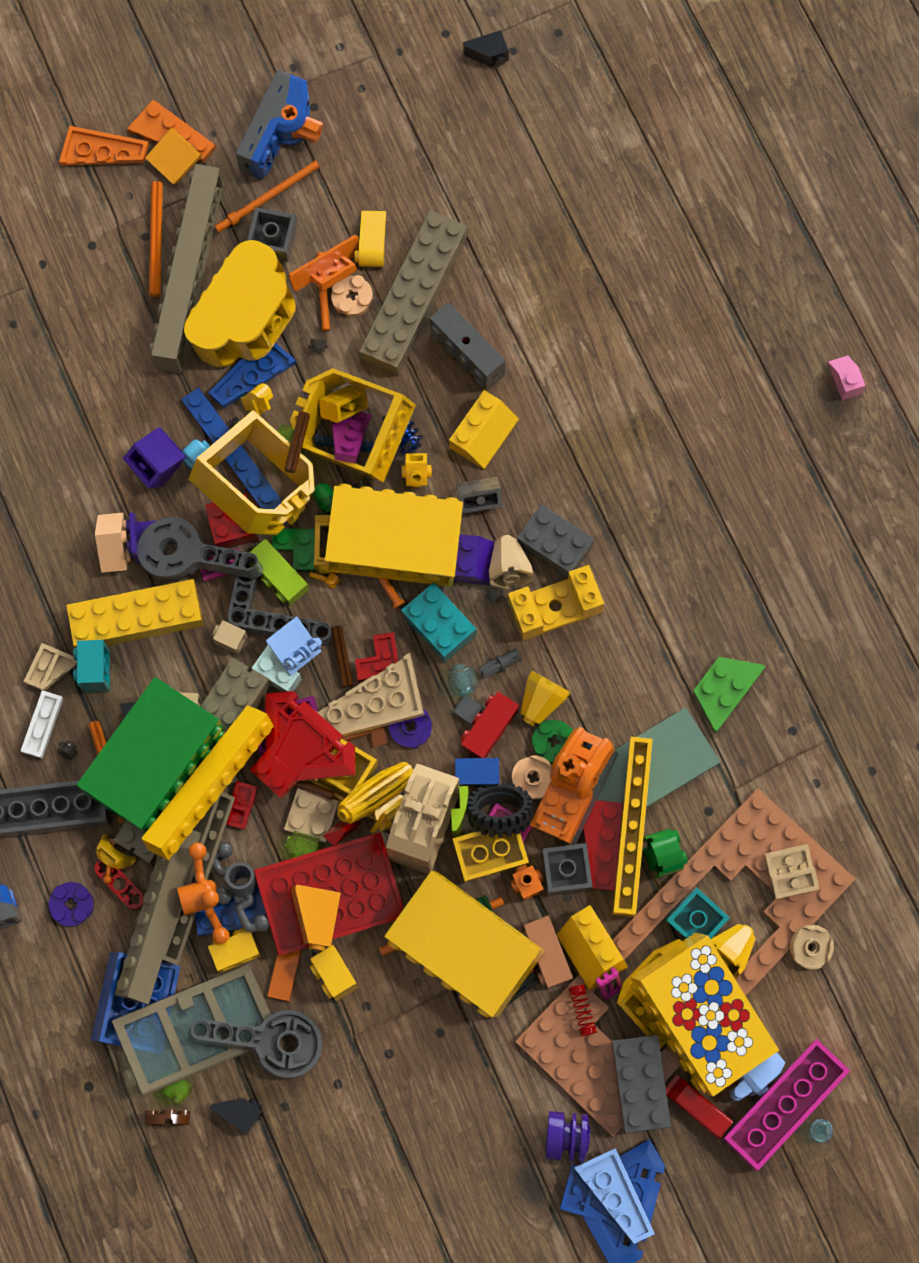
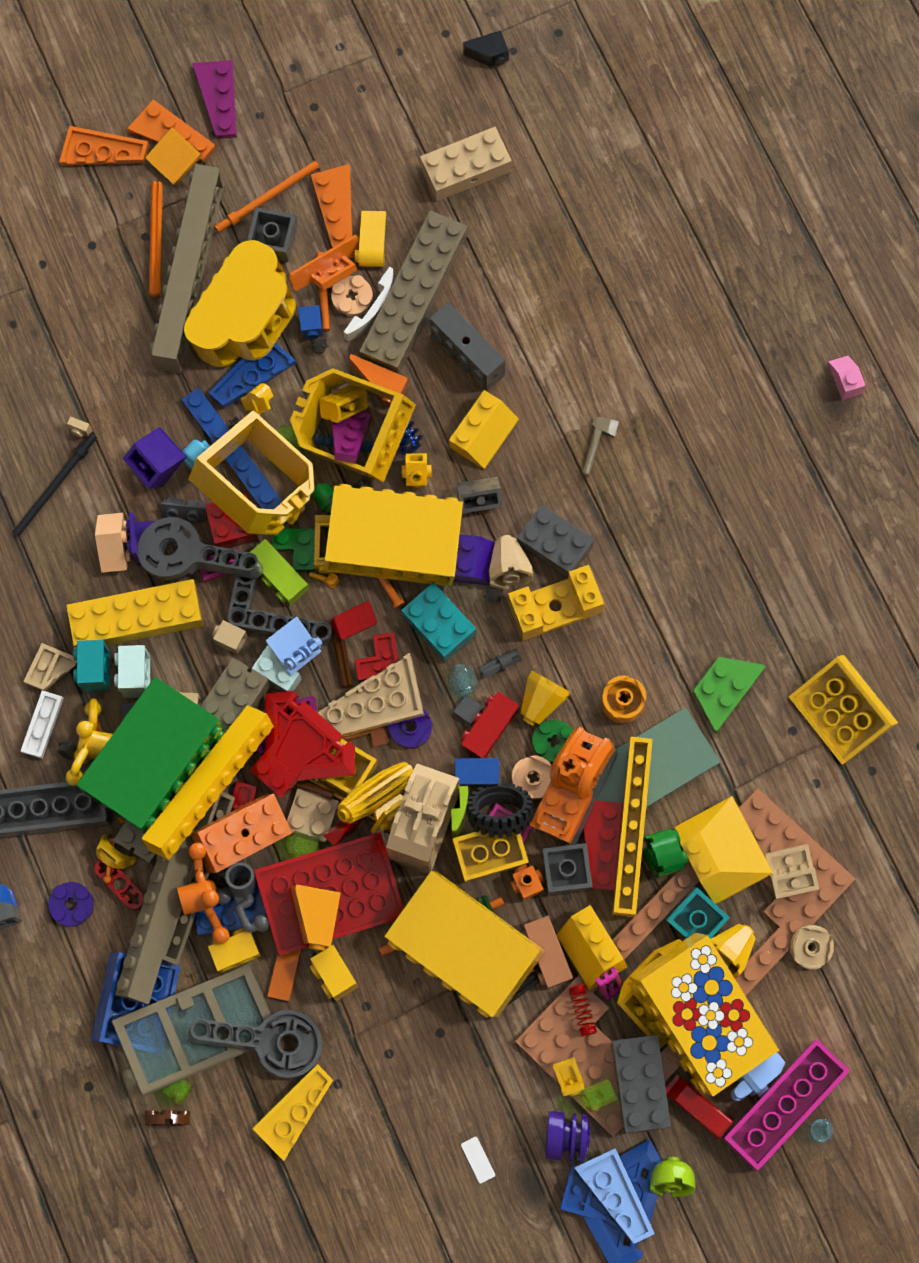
(79, 427): none -> tan plate
(80, 452): none -> black bar
(89, 743): none -> yellow wheel
(133, 670): none -> light aqua brick
(192, 511): none -> dark grey hinge
(217, 88): none -> magenta wing
(239, 1112): black slope -> none
(261, 826): none -> orange brick
(279, 120): piece -> none
(289, 1116): none -> yellow wing
(297, 442): reddish brown axle -> none
(310, 322): none -> blue brick
(334, 199): none -> orange wing
(354, 621): none -> red slope
(360, 326): none -> white slope
(379, 376): none -> orange slope
(466, 163): none -> tan brick
(478, 1160): none -> white sticker
(569, 1077): none -> yellow bracket
(599, 1095): none -> clear neon green brick
(600, 425): none -> dark tan piece
(630, 689): none -> light orange brick
(672, 1177): none -> lime cylinder
(723, 850): none -> yellow slope
(843, 709): none -> yellow slope

